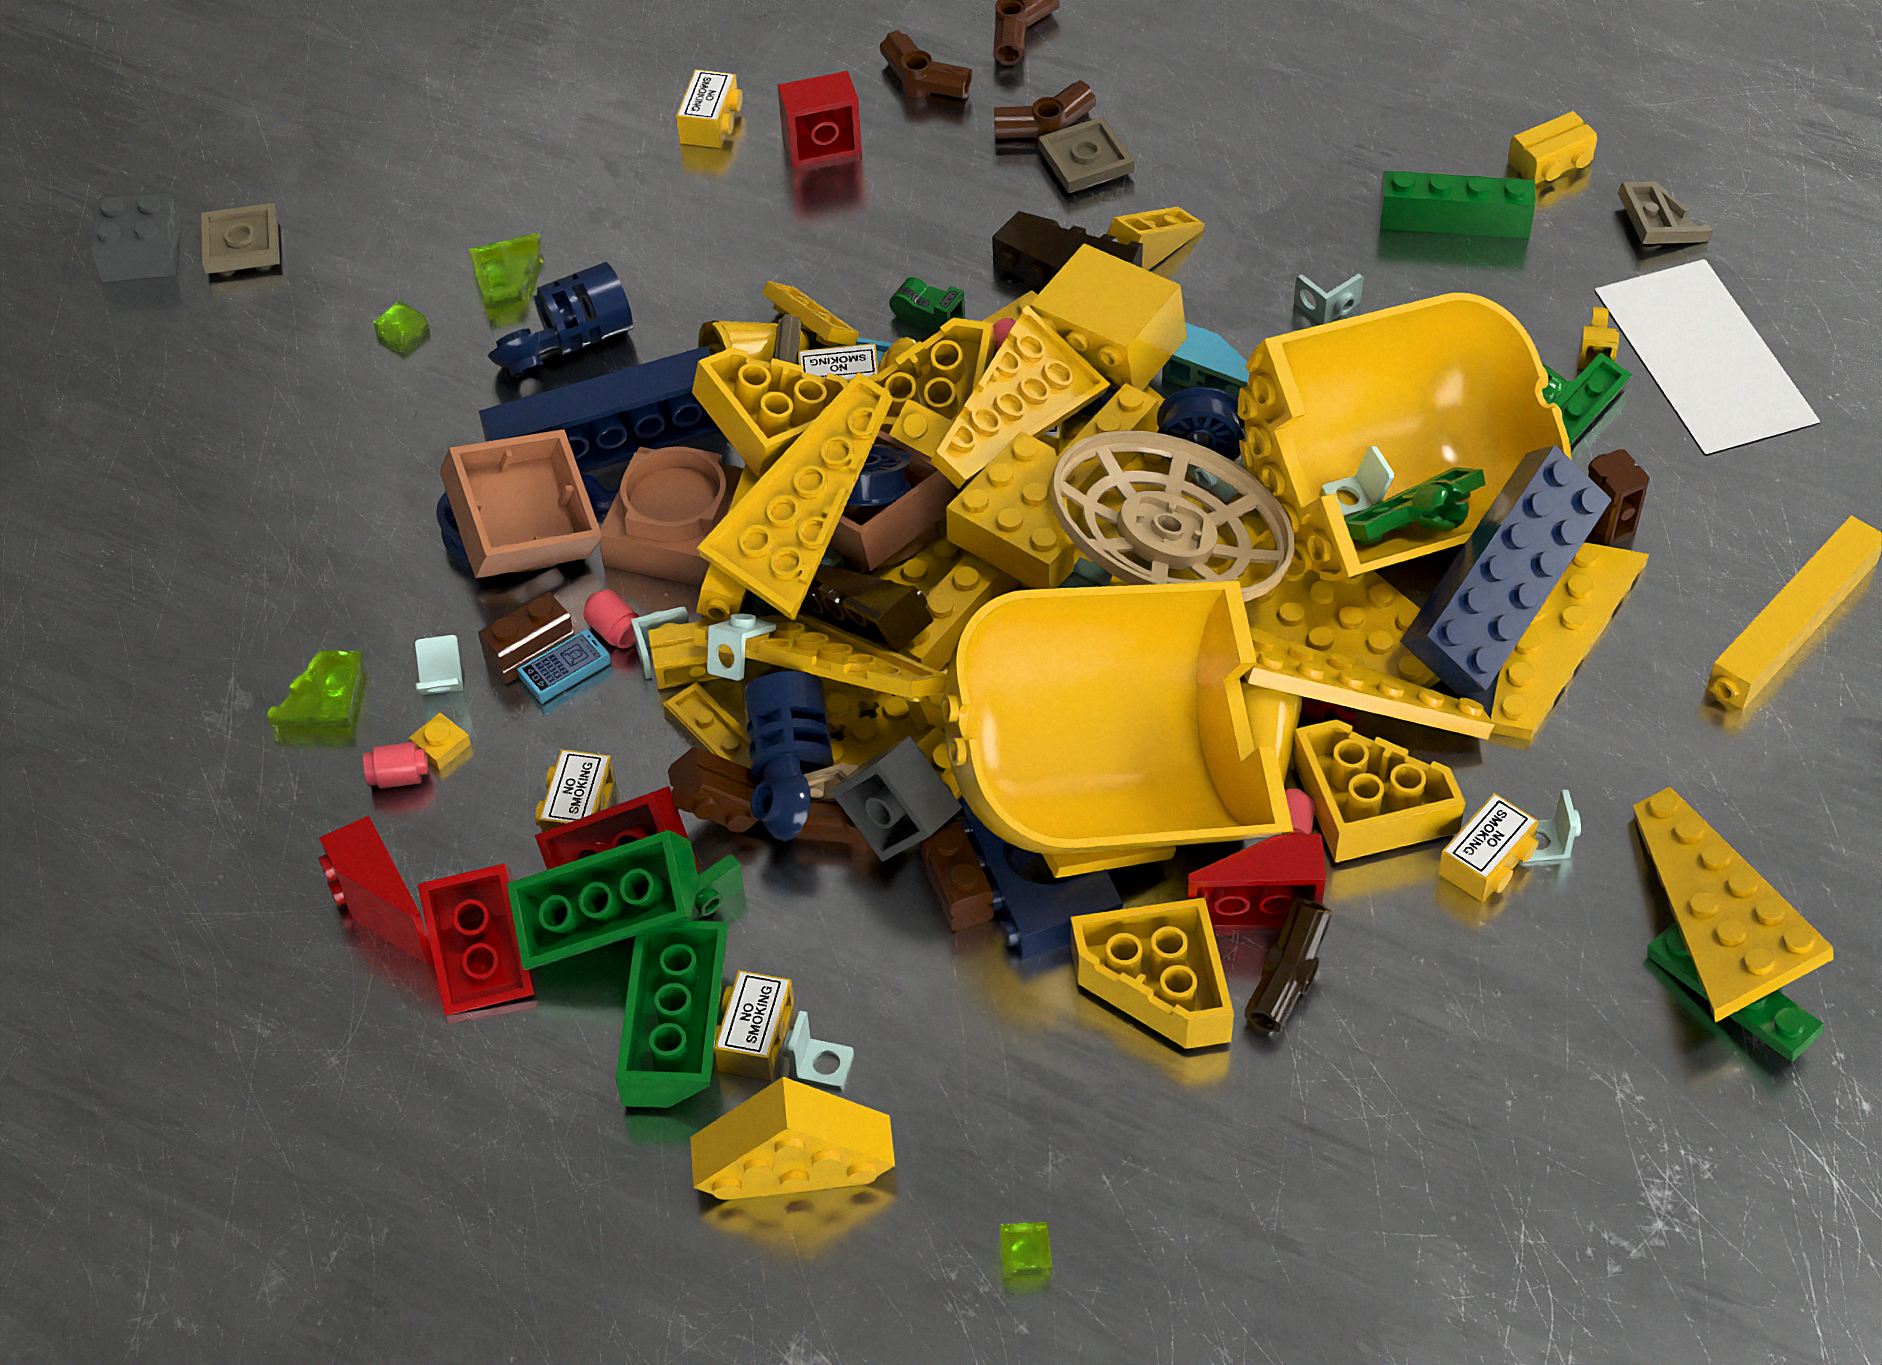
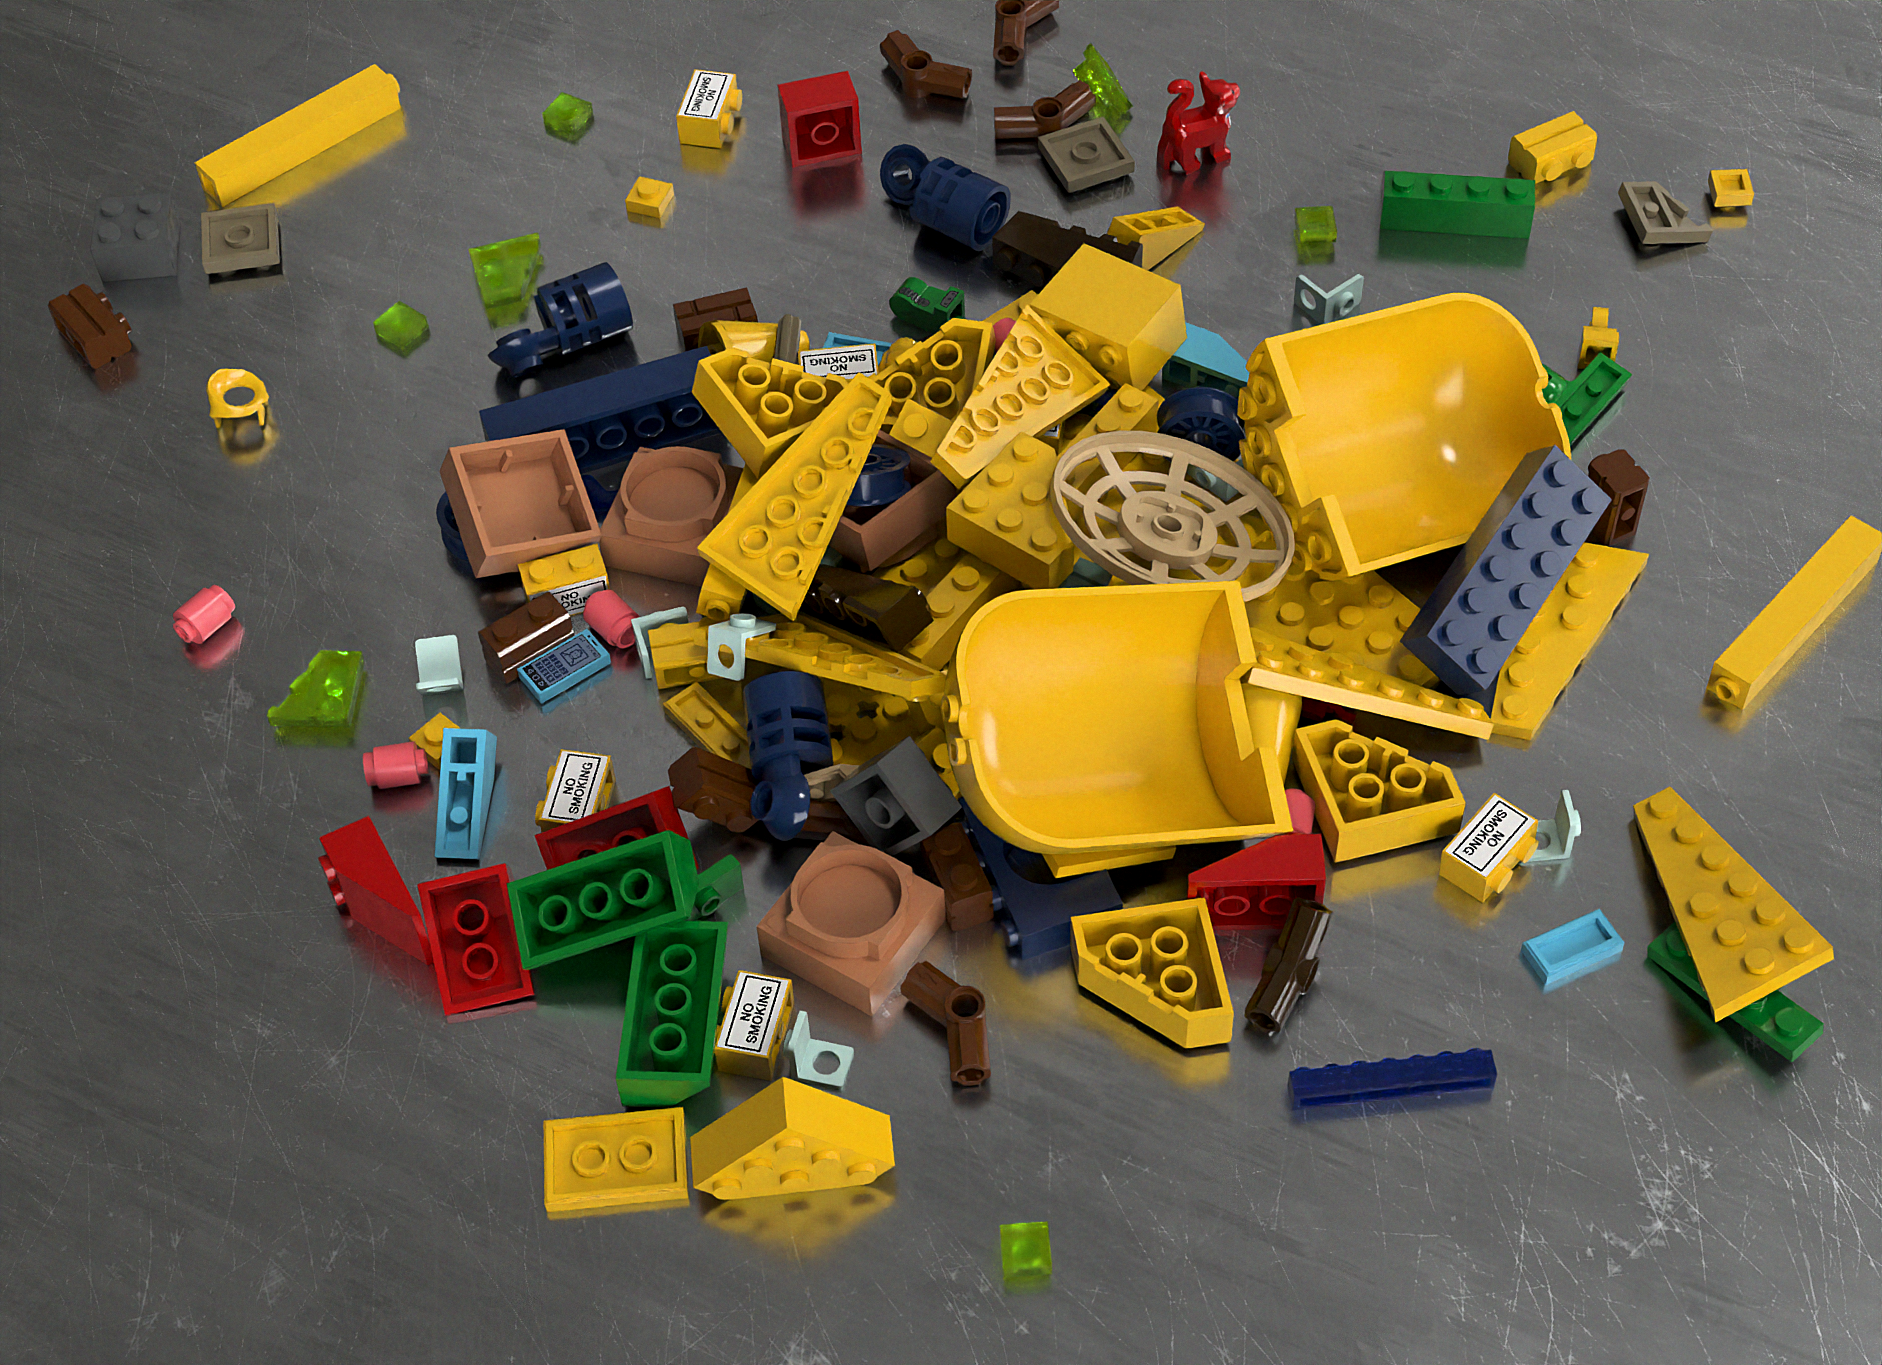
(91, 325): none -> reddish brown brick
(203, 614): none -> coral brick
(226, 379): none -> yellow piece
(298, 135): none -> yellow brick
(464, 792): none -> medium azure slope
(567, 113): none -> clear neon green plate
(567, 576): none -> yellow brick
(615, 1159): none -> yellow tile
(649, 197): none -> yellow plate
(726, 306): none -> reddish brown brick
(813, 316): yellow plate -> none
(852, 922): none -> nougat container
(946, 195): none -> dark blue cylinder
(965, 1035): none -> reddish brown piece
(1100, 78): none -> clear neon green plate
(1198, 126): none -> red animal
(1315, 225): none -> clear neon green plate
(1367, 485): light aqua bracket -> none
(1392, 1079): none -> clear blue piece
(1430, 503): green plate -> none
(1572, 946): none -> medium azure tile
(1706, 356): white sticker -> none
(1730, 187): none -> yellow plate

